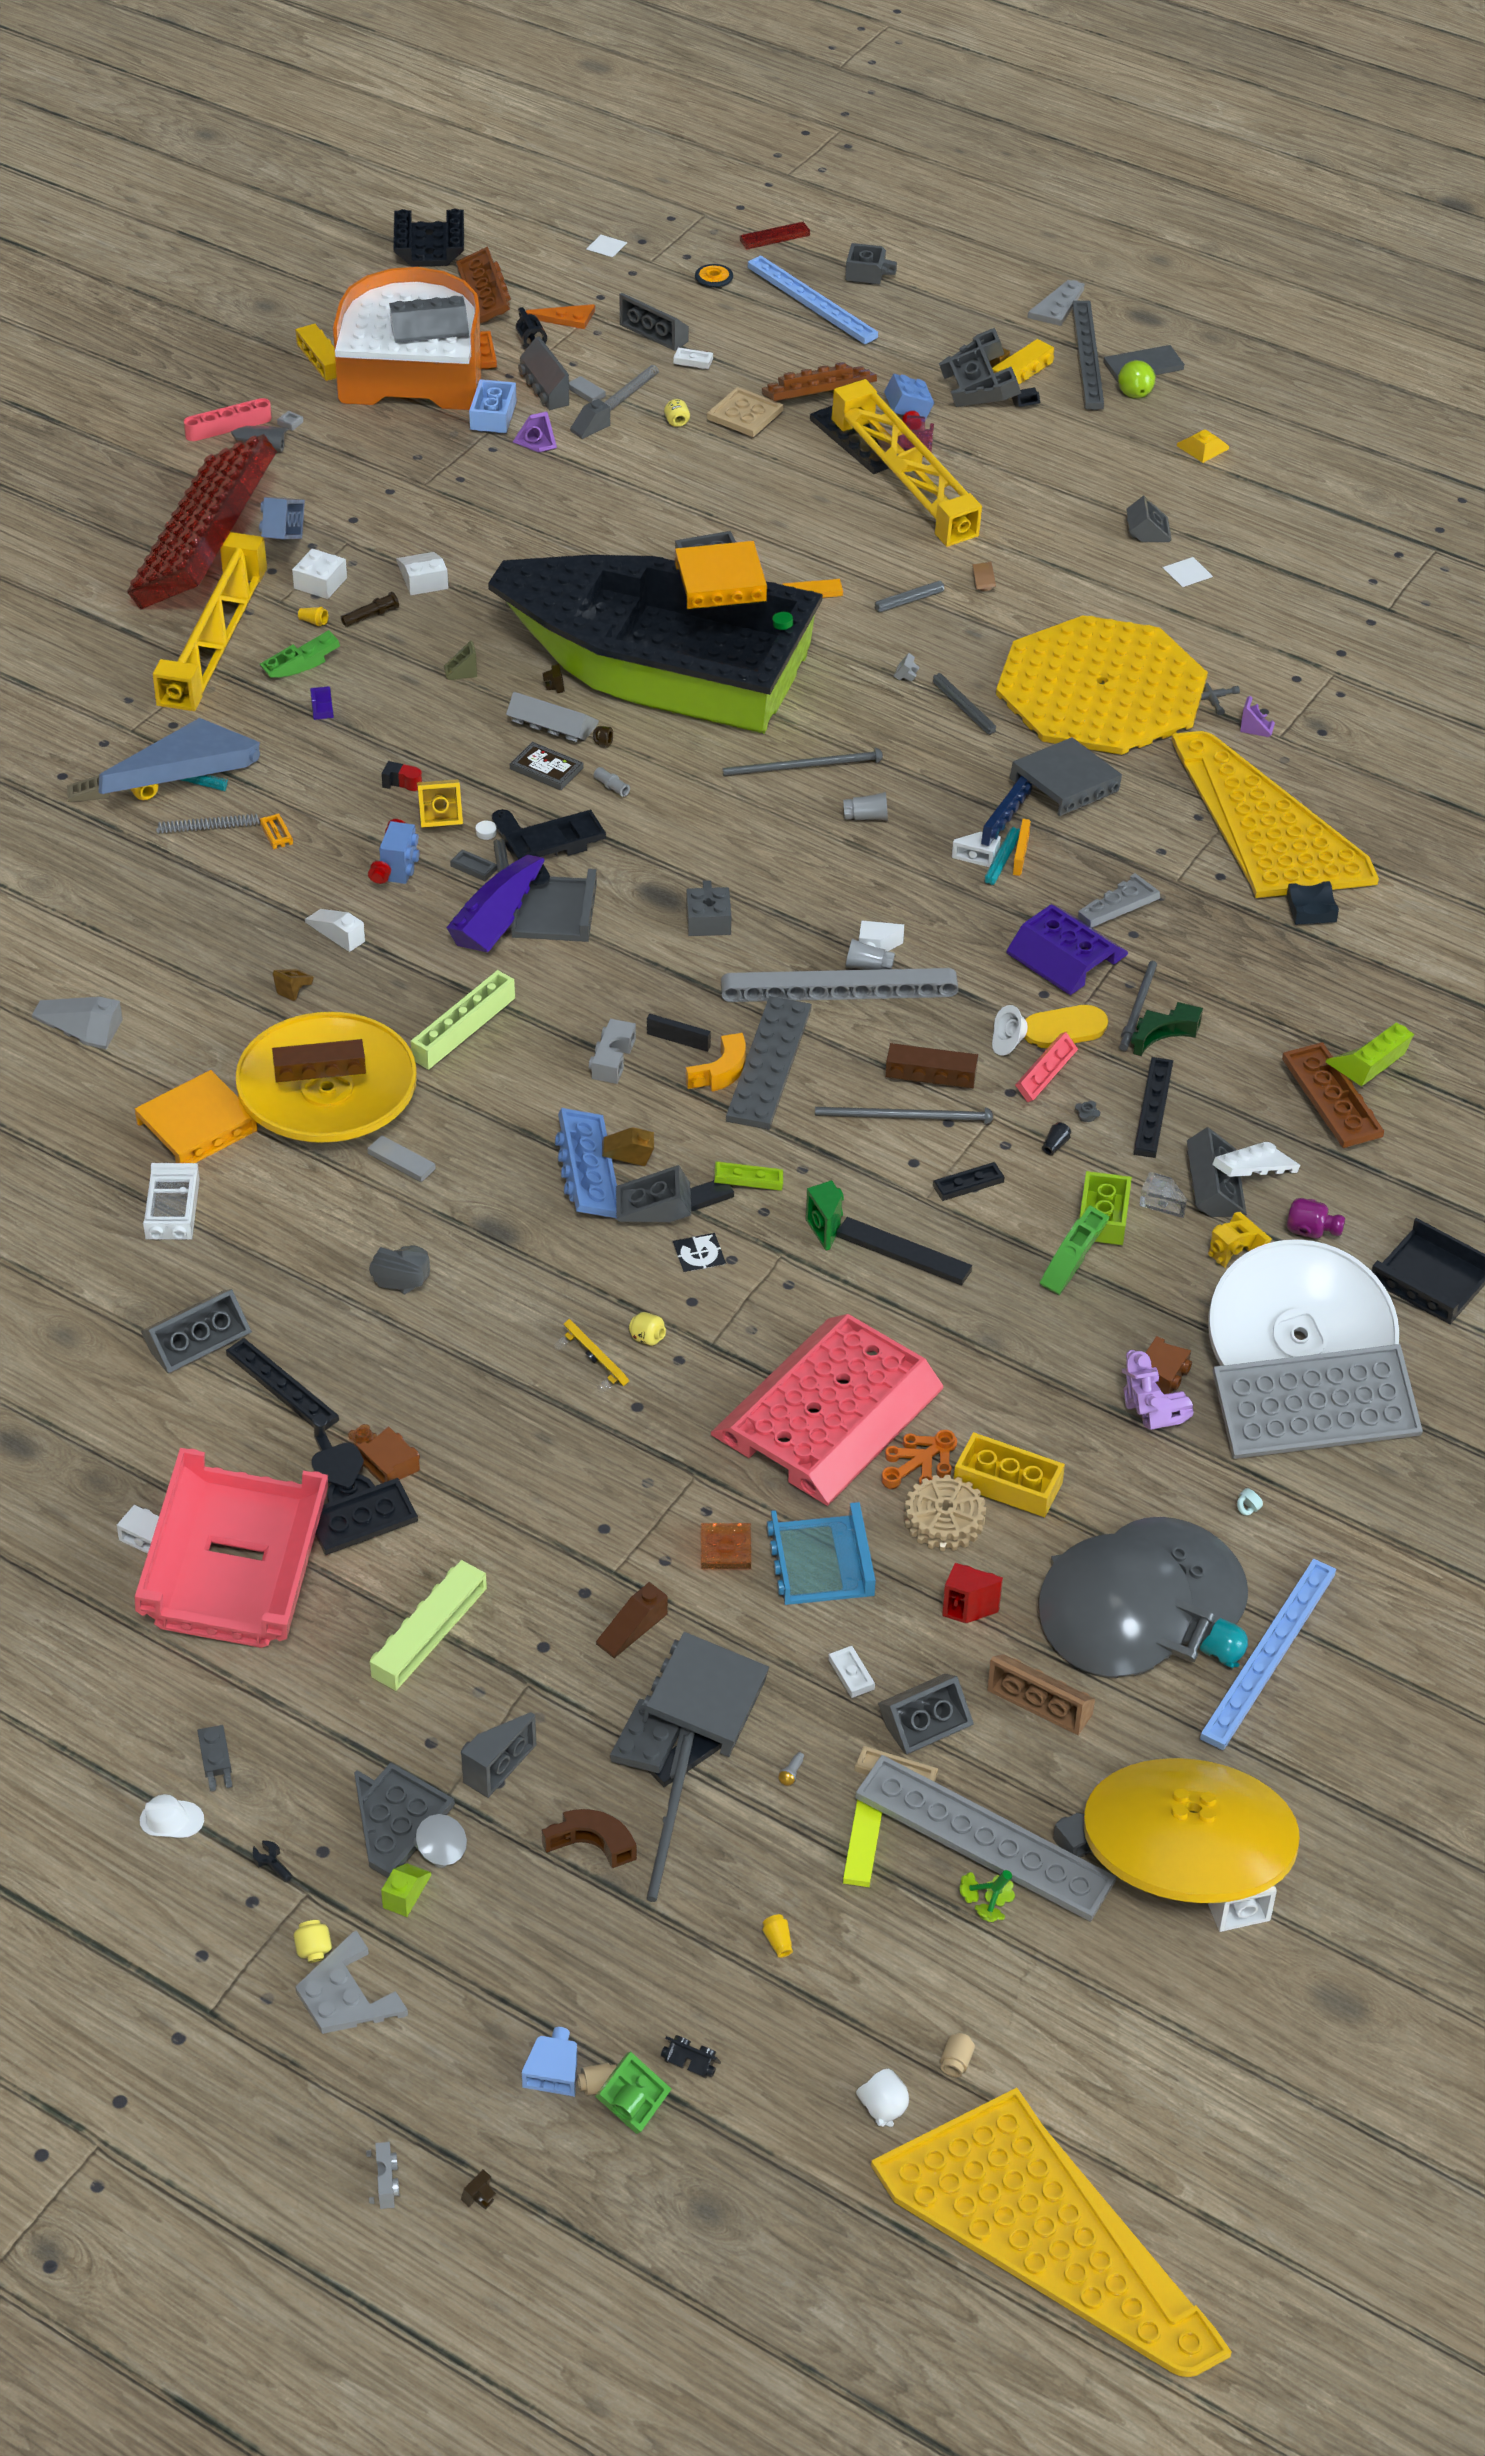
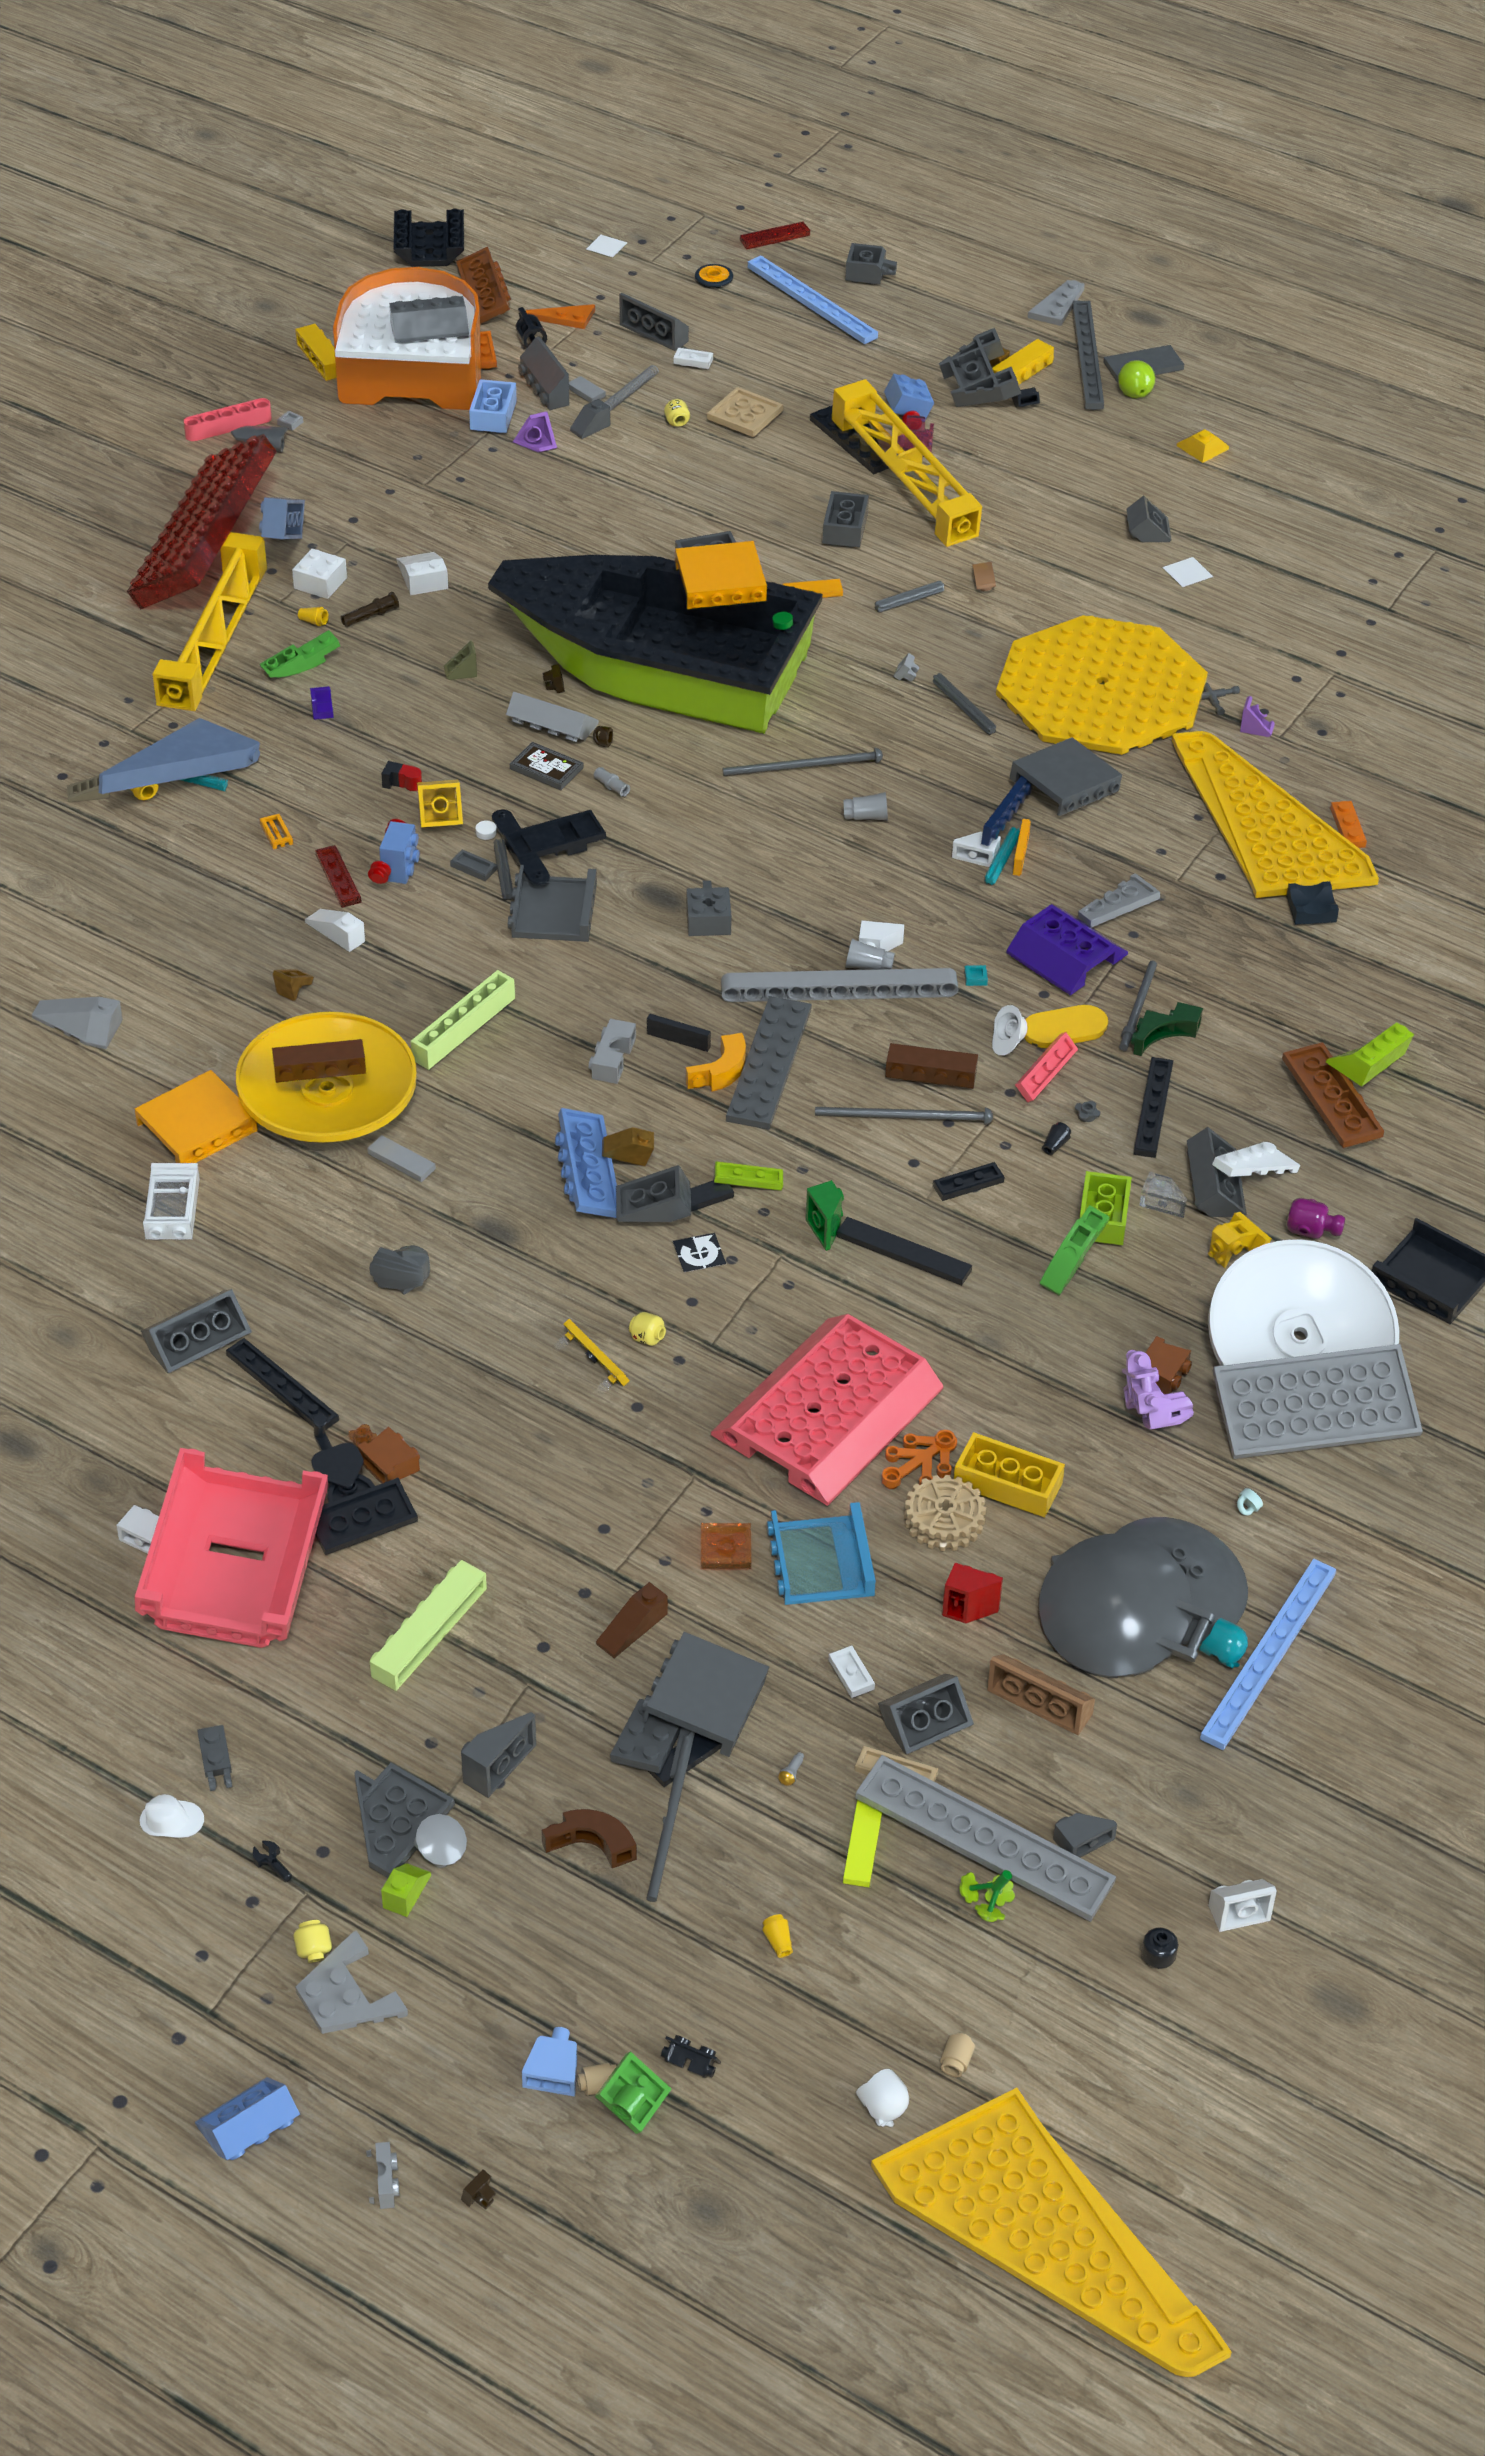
(207, 823): light grey piece -> none
(248, 2118): none -> medium blue slope
(338, 876): none -> clear red tile
(493, 905): dark purple wedge -> none
(816, 381): dark orange plate -> none
(845, 519): none -> dark grey brick
(976, 975): none -> teal tile
(1159, 1948): none -> black head
(1223, 1853): yellow dish -> none
(1348, 822): none -> orange plate

